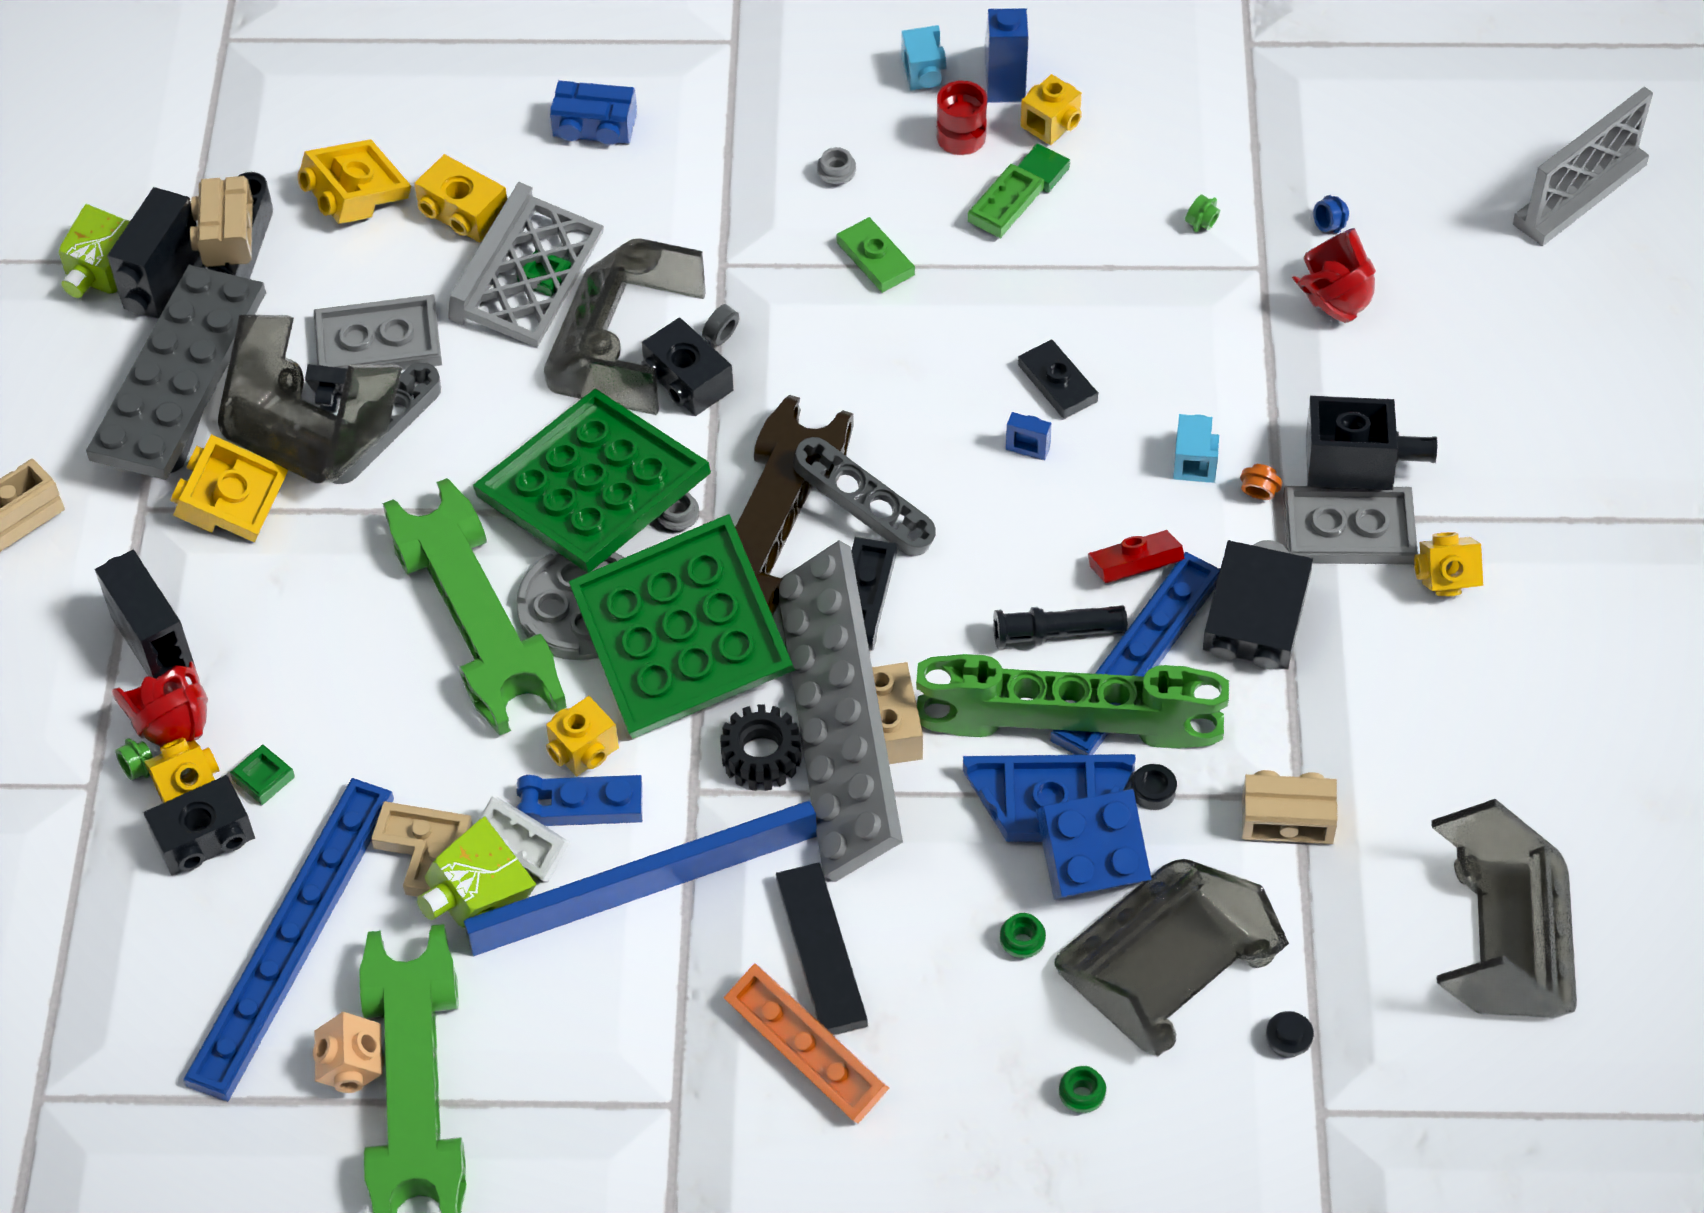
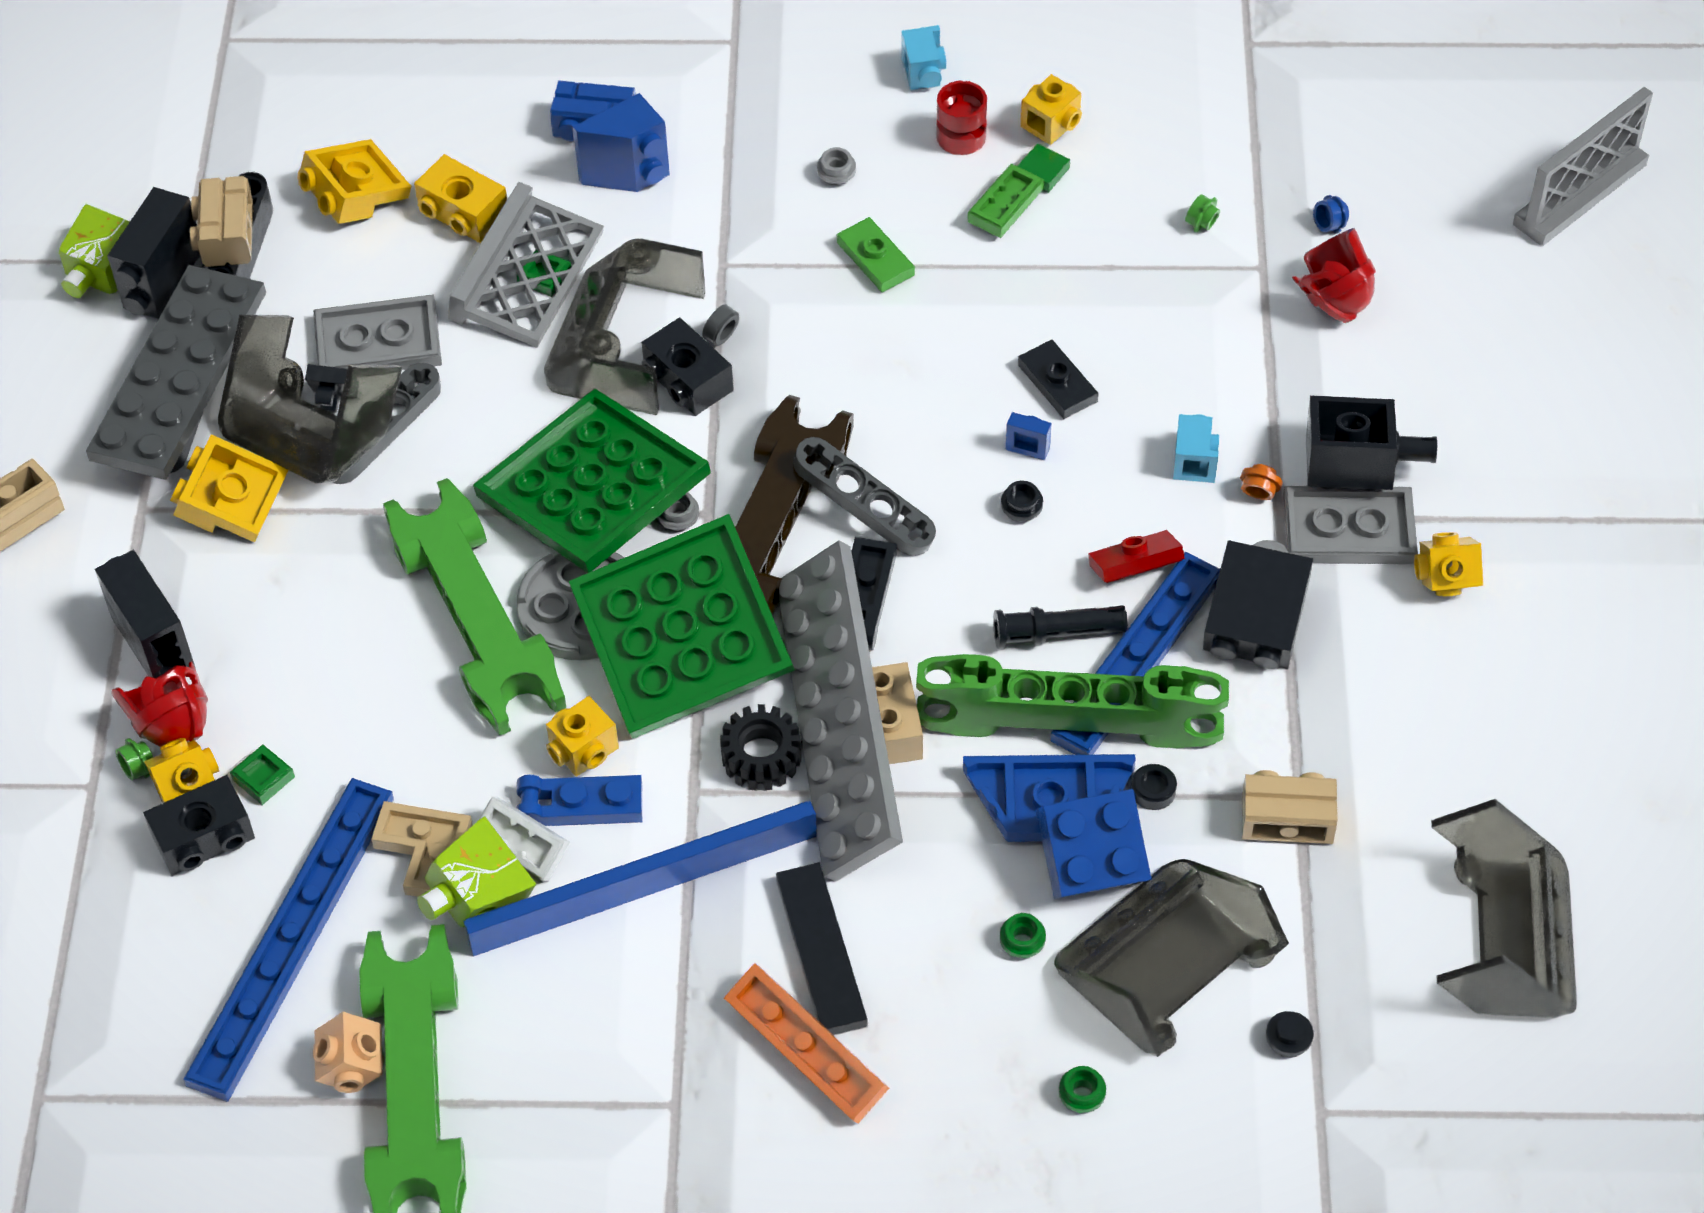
(622, 147): none -> blue slope
(1006, 54): blue slope -> none
(1022, 501): none -> black plate

